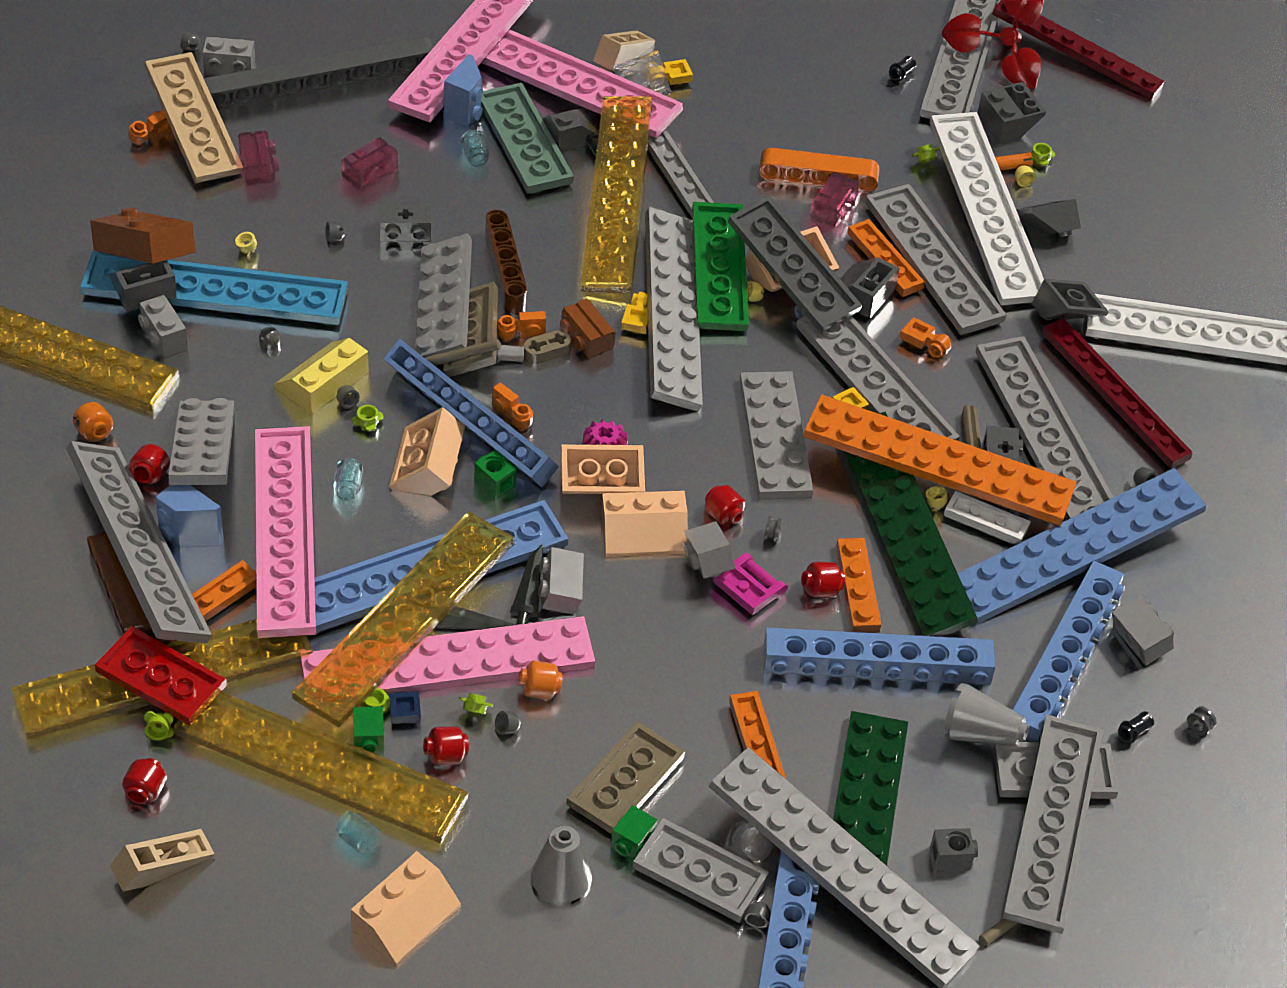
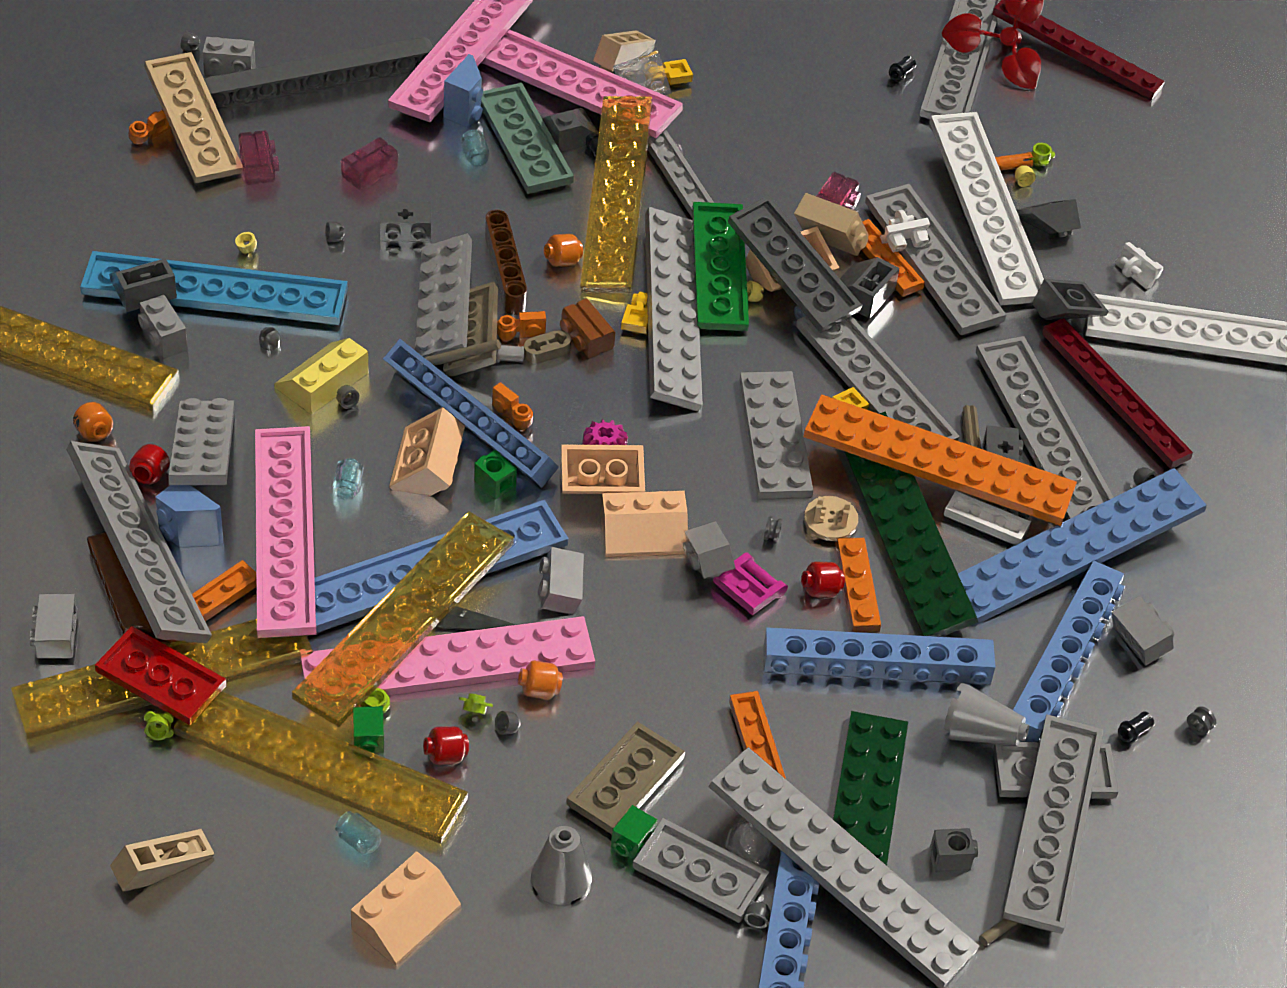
(55, 626): none -> light grey brick
(143, 236): dark orange brick -> none
(144, 781): red head -> none
(367, 417): lime plate -> none
(405, 707): dark blue plate -> none
(527, 598): pearl dark grey bar -> none
(563, 250): none -> orange head
(724, 505): red head -> none
(816, 168): orange beam -> none
(819, 515): none -> tan plate
(837, 224): none -> tan brick
(905, 227): none -> white hips
(920, 333): orange plate -> none
(926, 153): lime plate -> none
(933, 494): light yellow hinge -> none
(1010, 111): dark grey slope -> none
(1138, 266): none -> white hips

